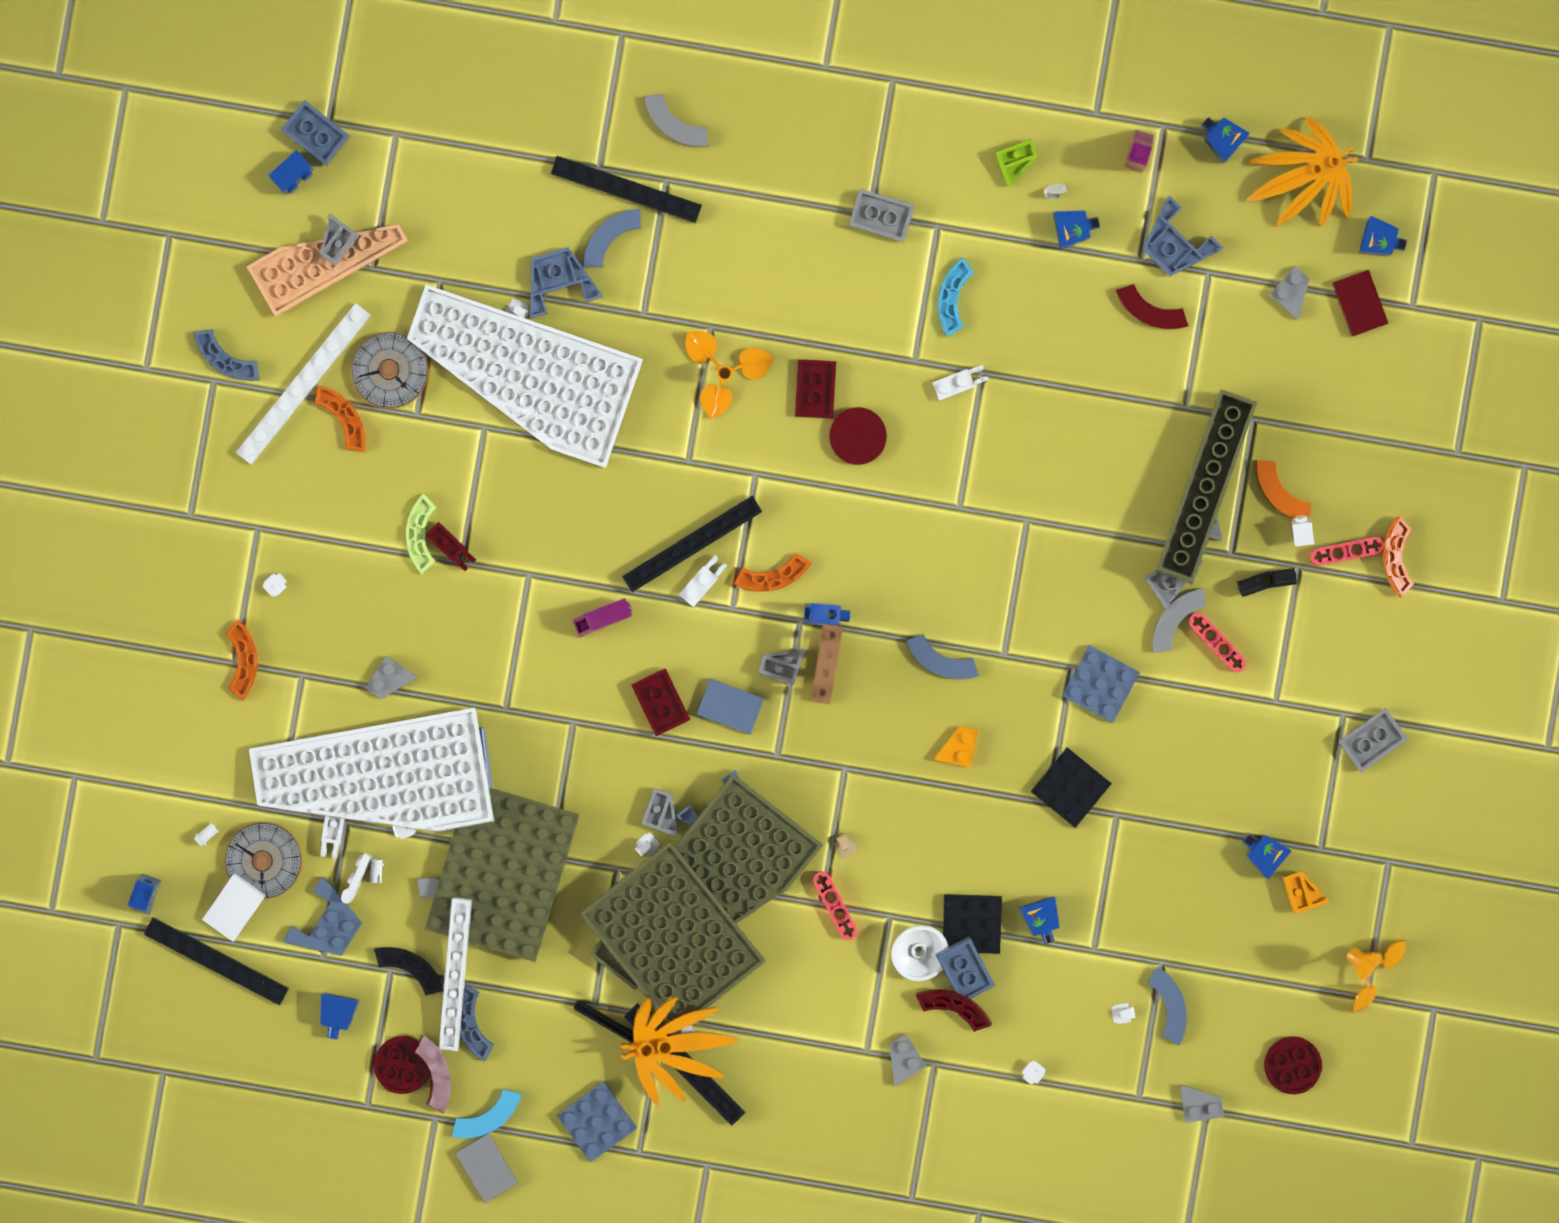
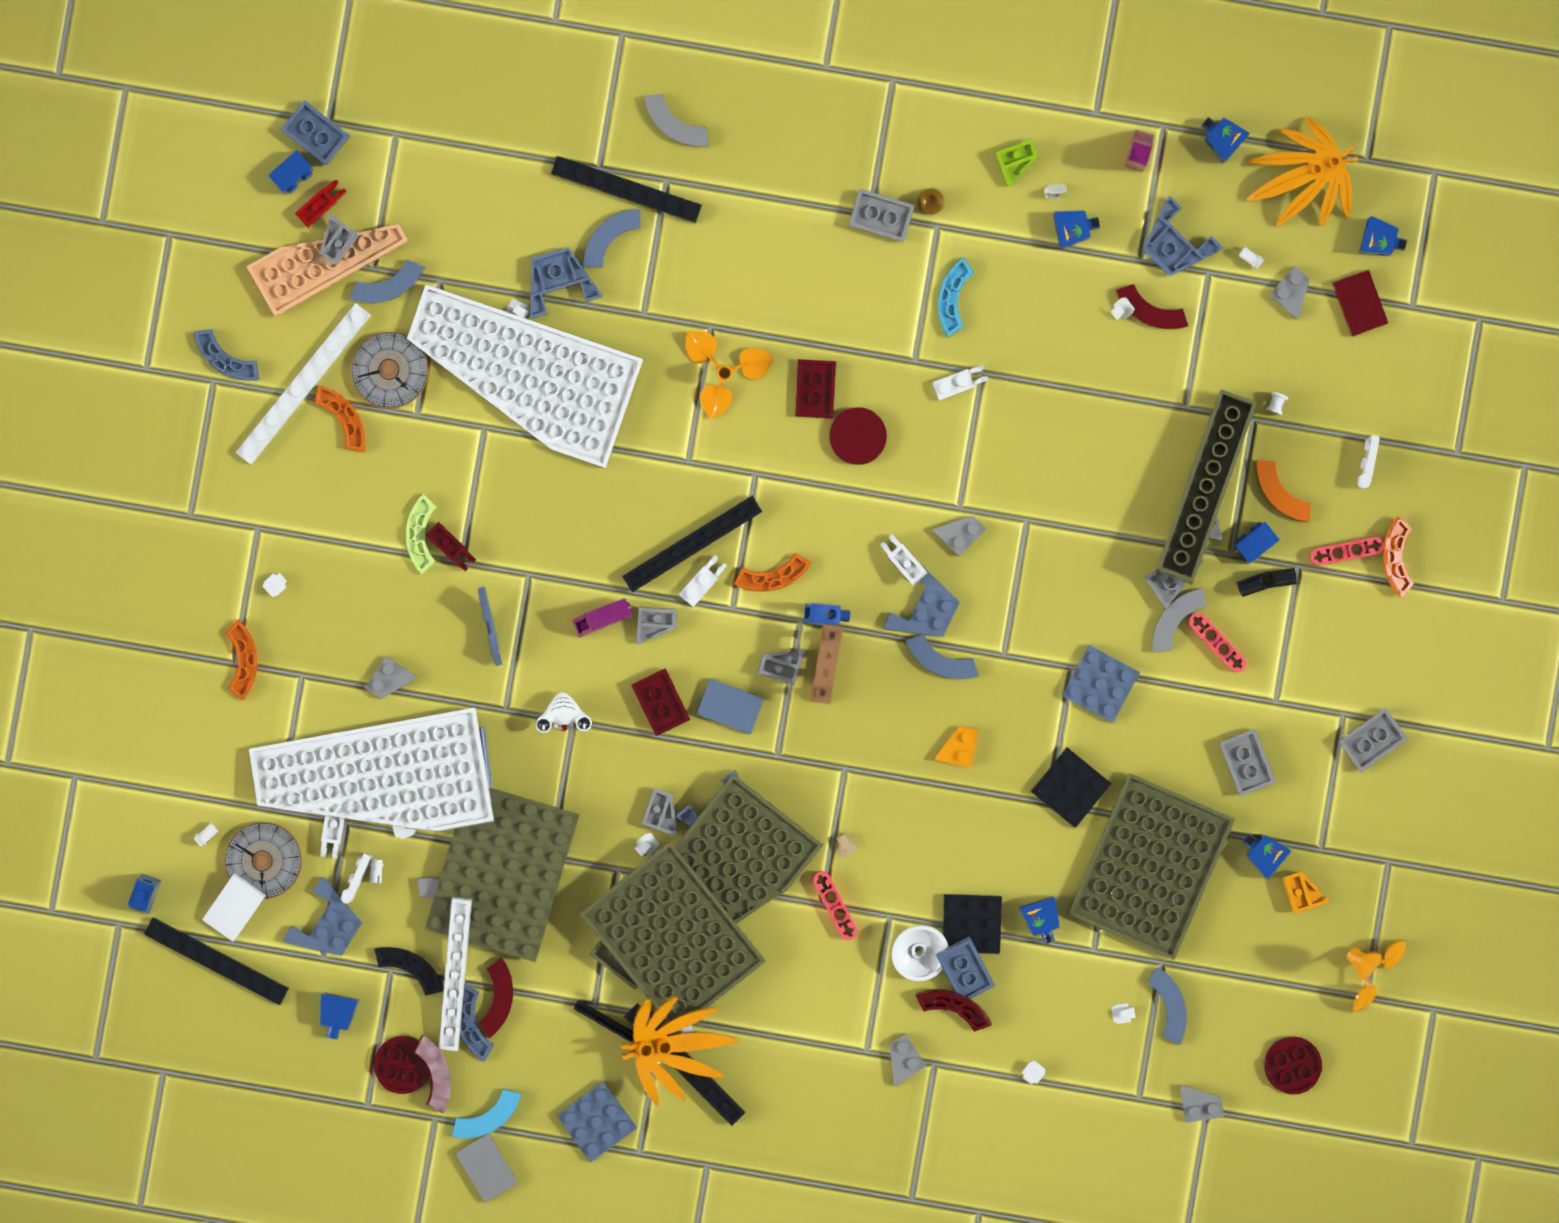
(319, 204): none -> red hinge
(390, 288): none -> sand blue tile
(488, 617): none -> sand blue tile
(502, 998): none -> dark red tile
(563, 713): none -> white head
(654, 622): none -> light grey wing
(904, 561): none -> white hinge
(931, 201): none -> pearl gold brick
(931, 612): none -> sand blue wing
(960, 534): none -> light grey wing
(1123, 308): none -> white piece
(1151, 866): none -> olive plate
(1247, 762): none -> light grey plate
(1251, 257): none -> white pin
(1256, 542): none -> blue brick
(1277, 403): none -> white bush
(1302, 530): white brick -> none
(1368, 463): none -> white hinge

